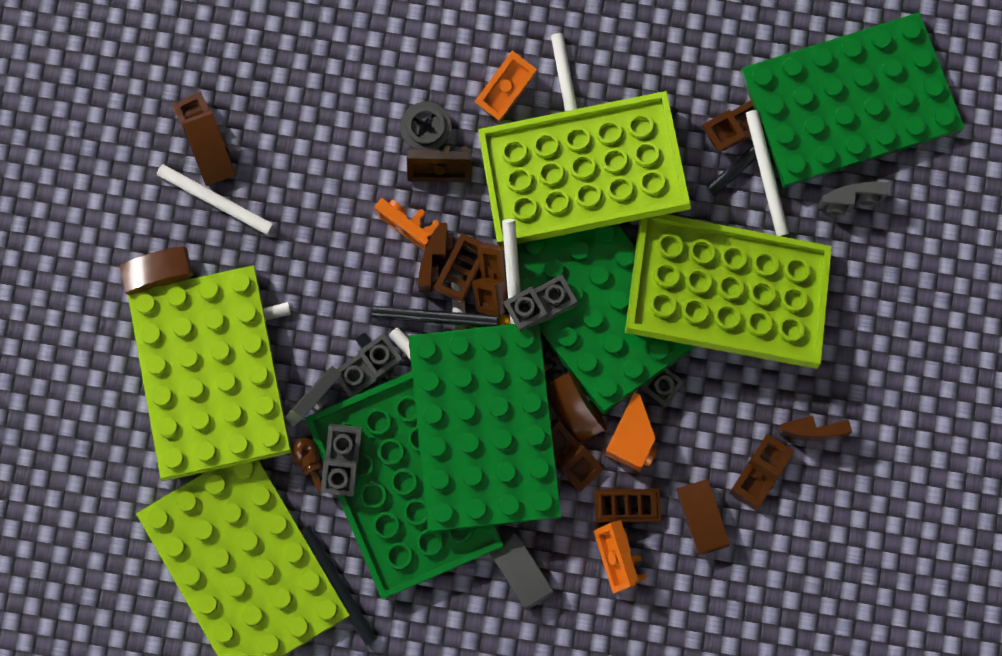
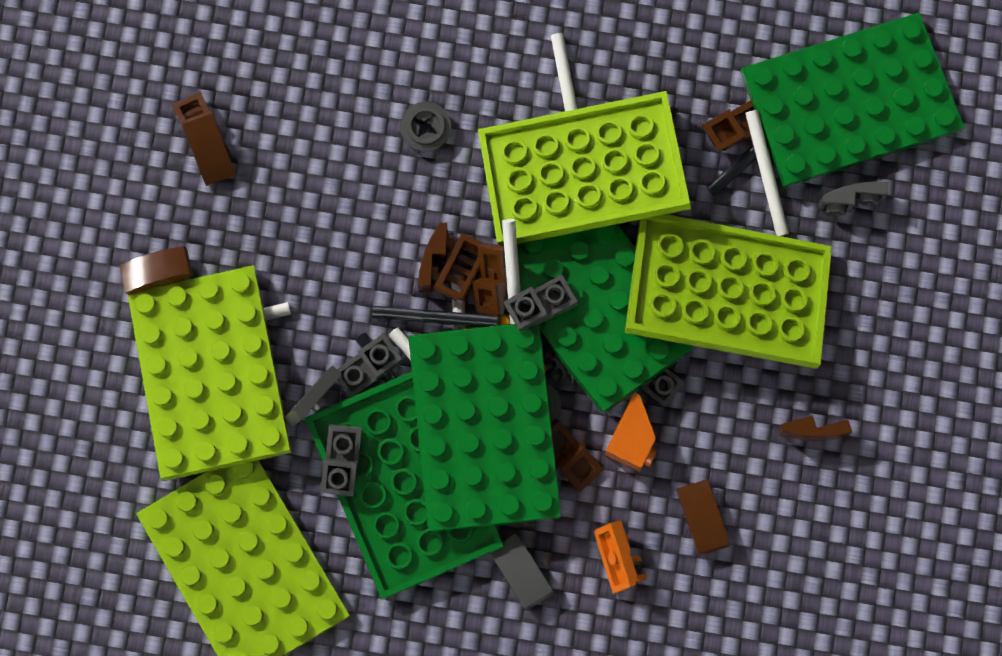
(215, 199): white bar -> none
(307, 456): reddish brown piece -> none
(339, 586): black bar -> none
(394, 216): orange plate -> none
(439, 165): dark brown plate -> none
(506, 86): orange plate -> none
(573, 408): reddish brown slope -> none
(603, 519): reddish brown slope -> none
(761, 472): reddish brown slope -> none

